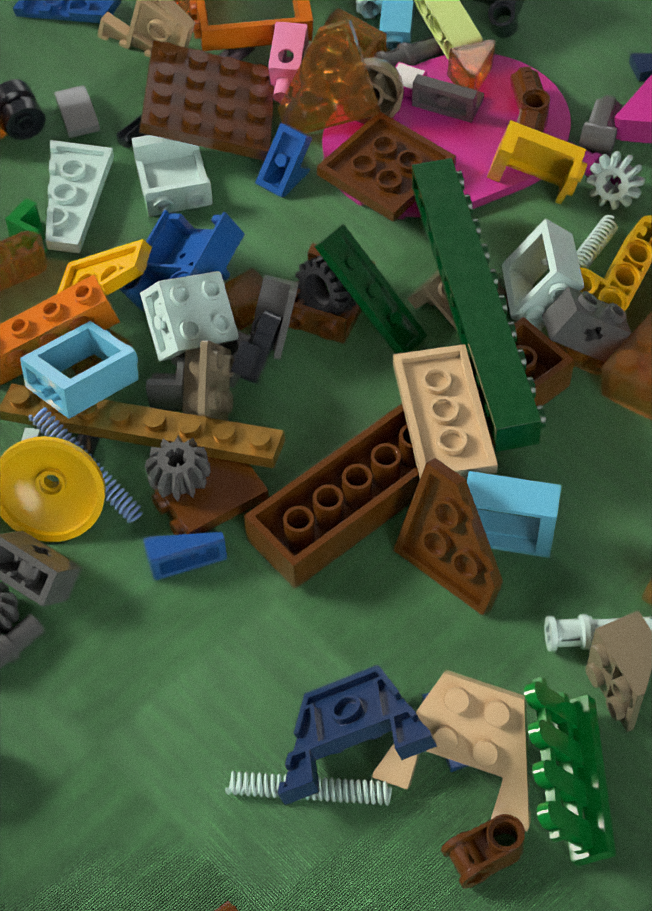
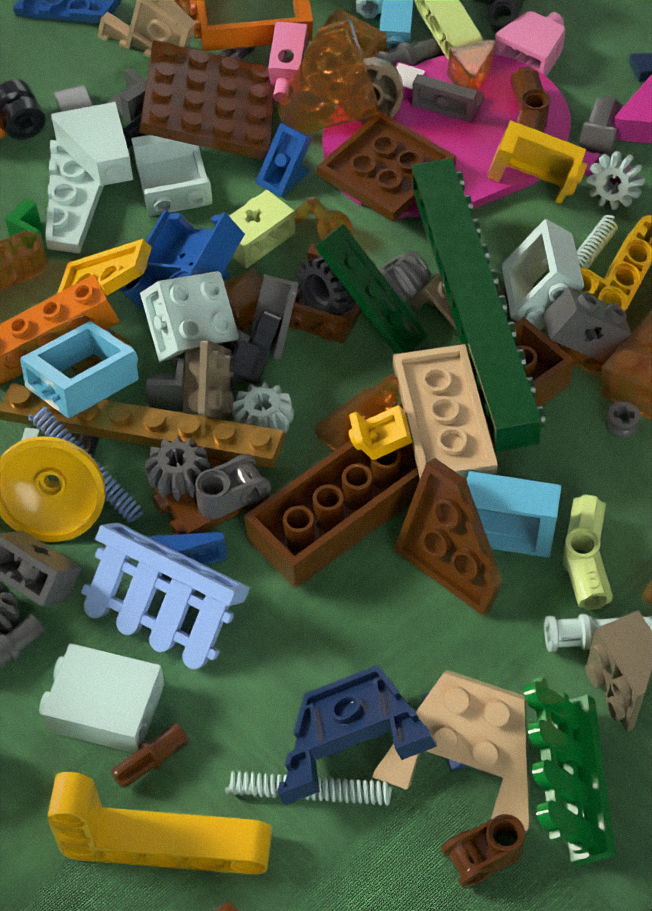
(95, 142): none -> light aqua slope
(102, 698): none -> light aqua brick
(130, 101): none -> dark grey panel
(150, 755): none -> reddish brown axle
(152, 838): none -> yellow beam
(180, 593): none -> light blue fence
(233, 487): none -> dark grey piece
(264, 407): none -> light aqua gear
(265, 224): none -> yellowish green brick
(327, 219): none -> clear orange plate
(368, 403): none -> clear orange bracket
(380, 433): none -> yellow bracket
(406, 274): none -> dark grey gear
(533, 40): none -> bright pink torso
(587, 569): none -> yellowish green piece
(629, 412): none -> dark grey bush

